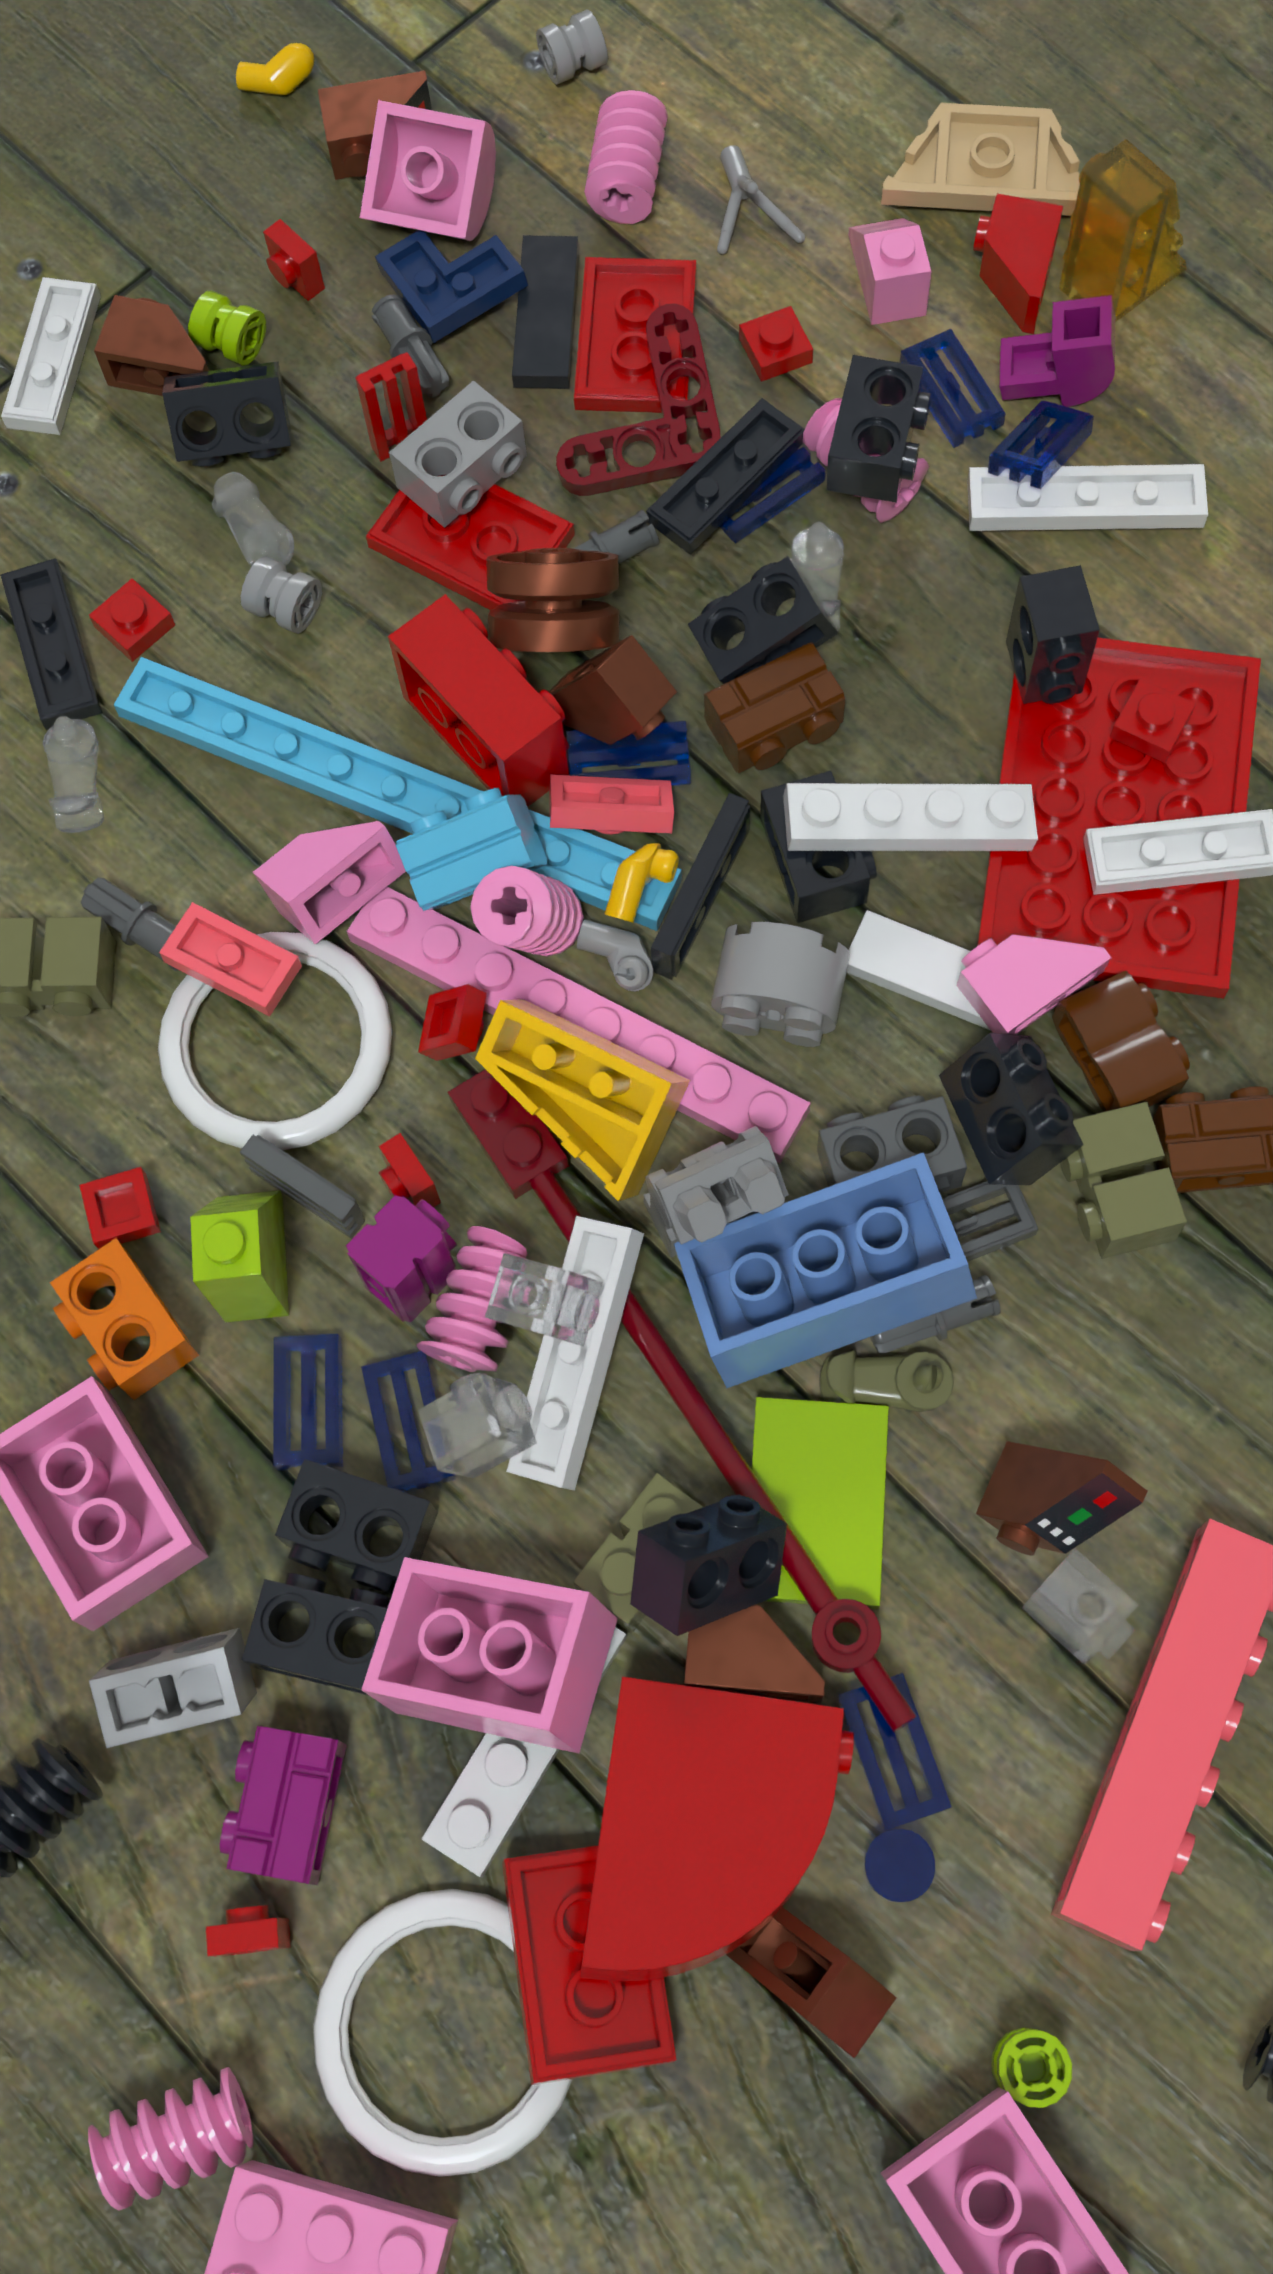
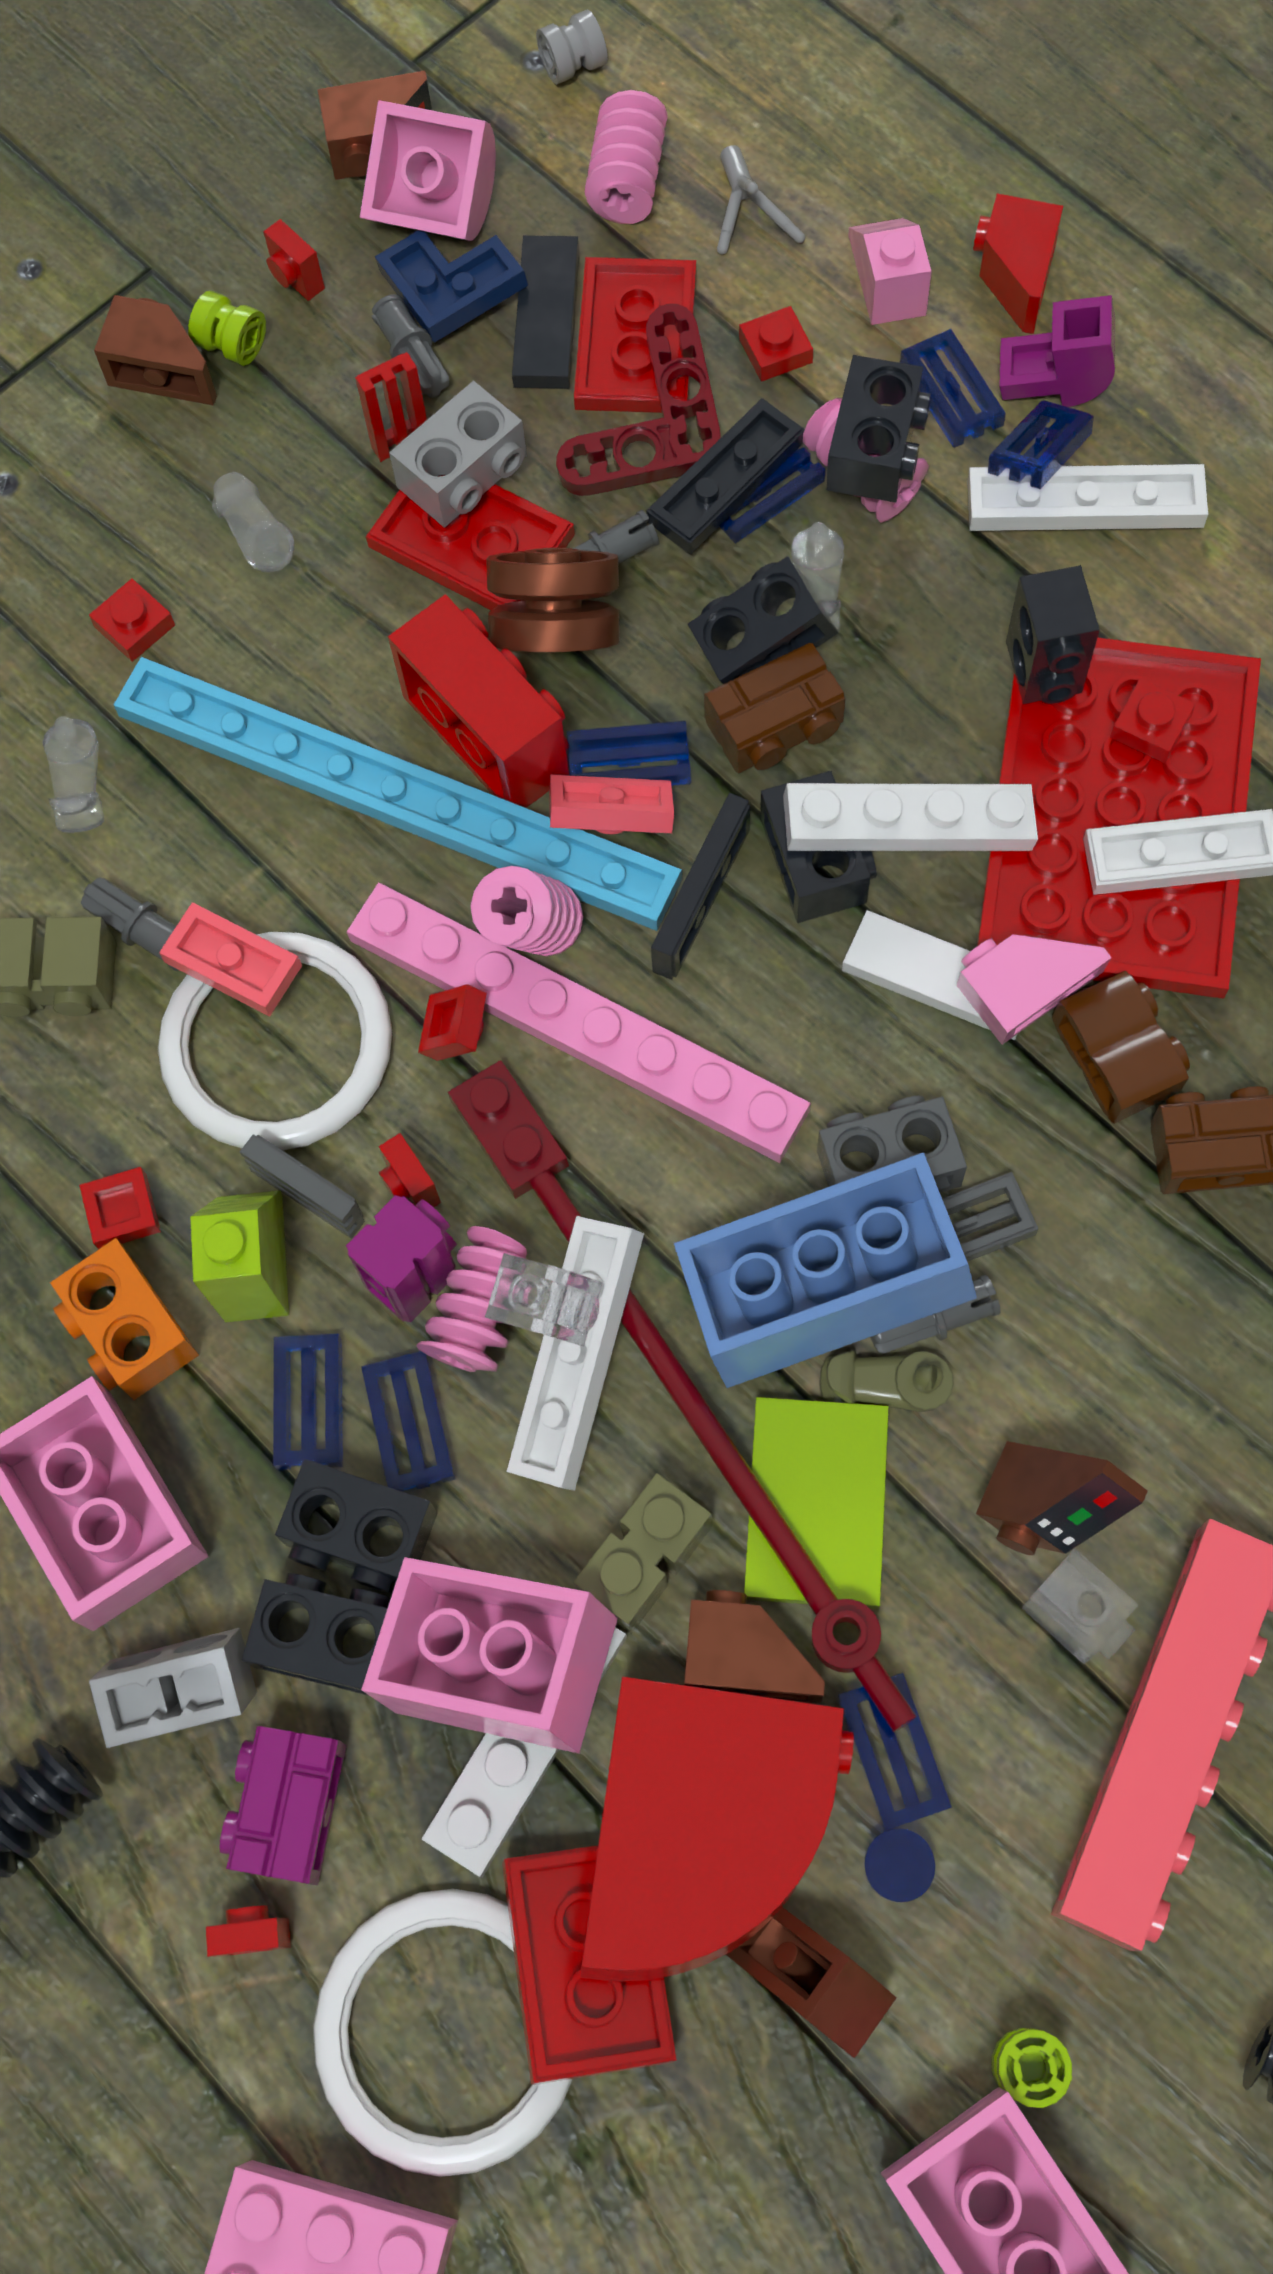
(50, 642): black tile -> none
(51, 356): white tile -> none
(171, 2143): bright pink piece -> none
(223, 396): black brick -> none
(280, 74): yellow arm -> none
(282, 595): light grey wheel -> none
(330, 875): bright pink slope -> none
(454, 854): medium azure brick -> none
(477, 1425): clear brick -> none
(586, 1089): yellow wedge -> none
(614, 693): copper slope -> none
(623, 951): light grey arm -> none
(635, 873): yellow arm -> none
(708, 1563): black brick -> none
(714, 1189): light grey hips -> none
(779, 982): light grey brick -> none
(982, 152): tan wing -> none
(1011, 1109): black brick -> none
(1122, 230): clear yellow wedge -> none
(1125, 1197): olive piece -> none

